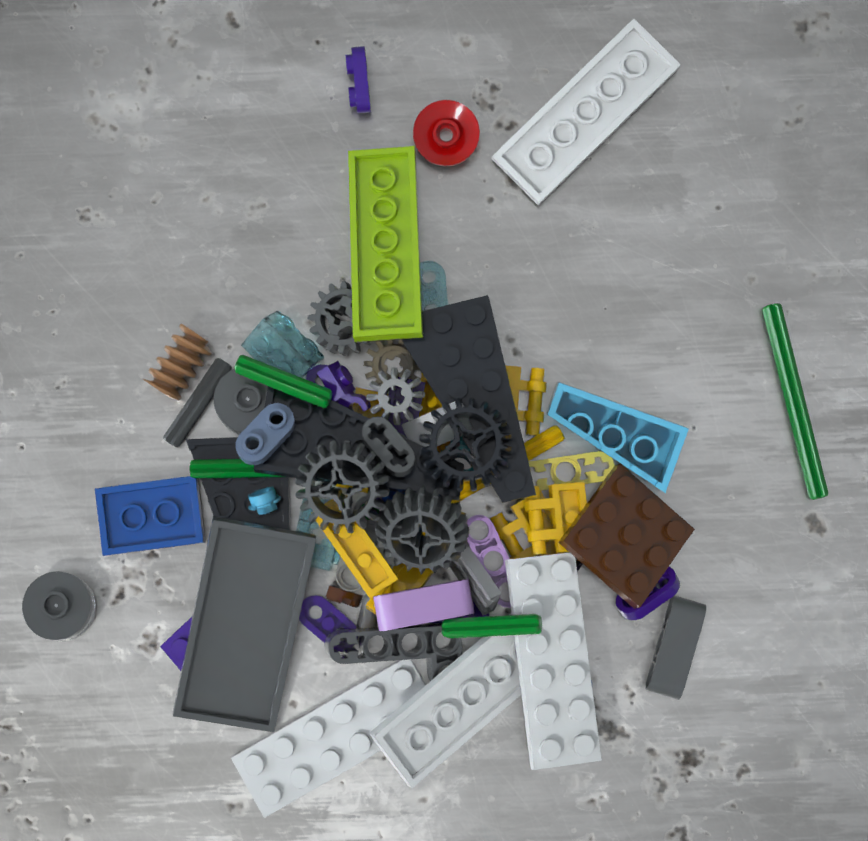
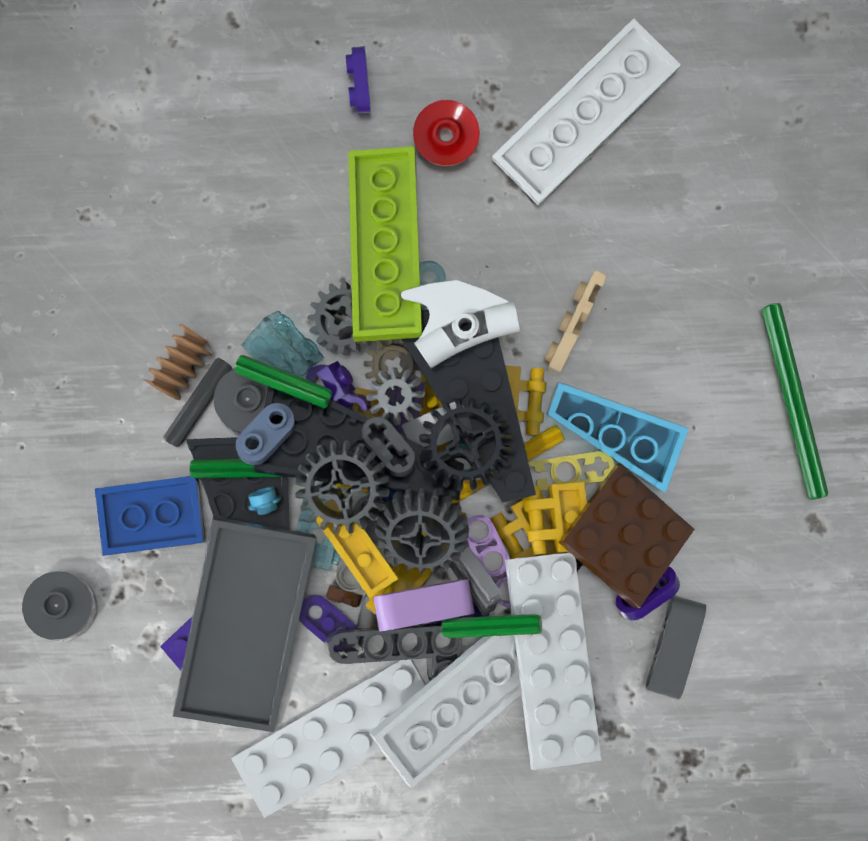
(451, 306): none -> white pin
(572, 323): none -> tan wing

